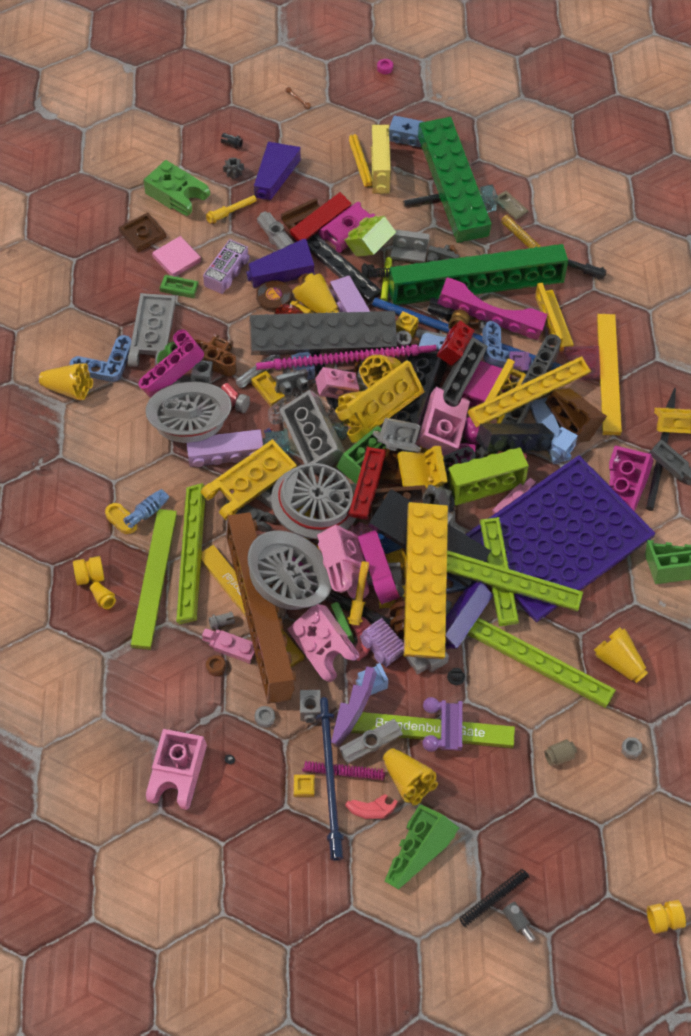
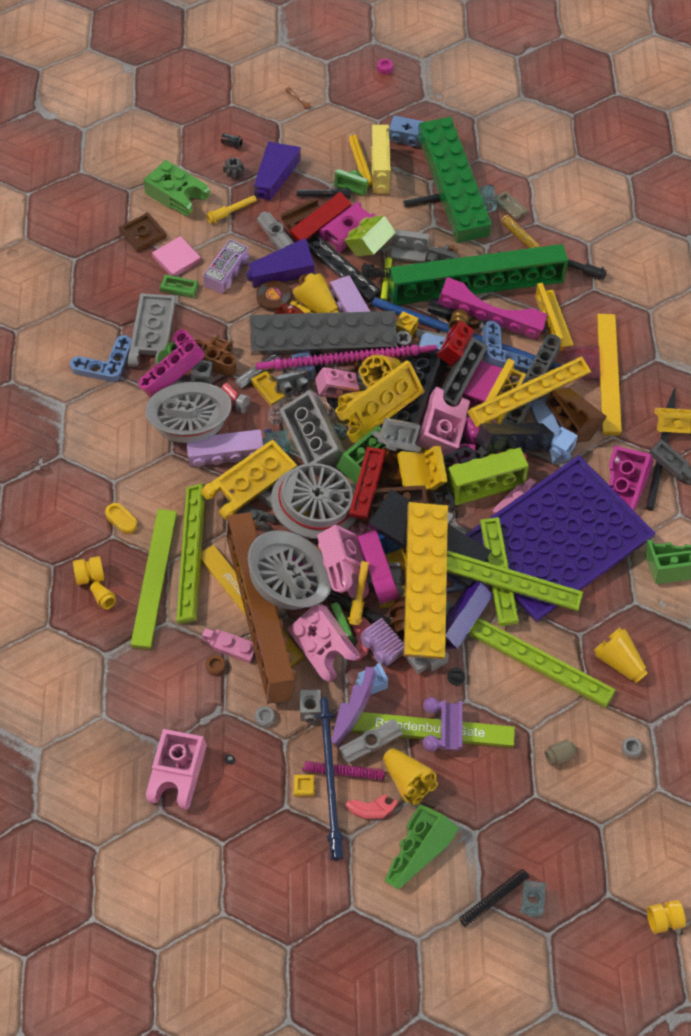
(68, 380): yellow cone -> none
(147, 508): medium blue hinge -> none
(220, 620): light grey pin -> none
(320, 193): none -> black pin
(351, 180): none -> bright green tile
(437, 496): dark grey animal -> none
(518, 920): dark grey piece -> none
(521, 360): medium lavender tile -> none
(536, 890): none -> clear light blue brick

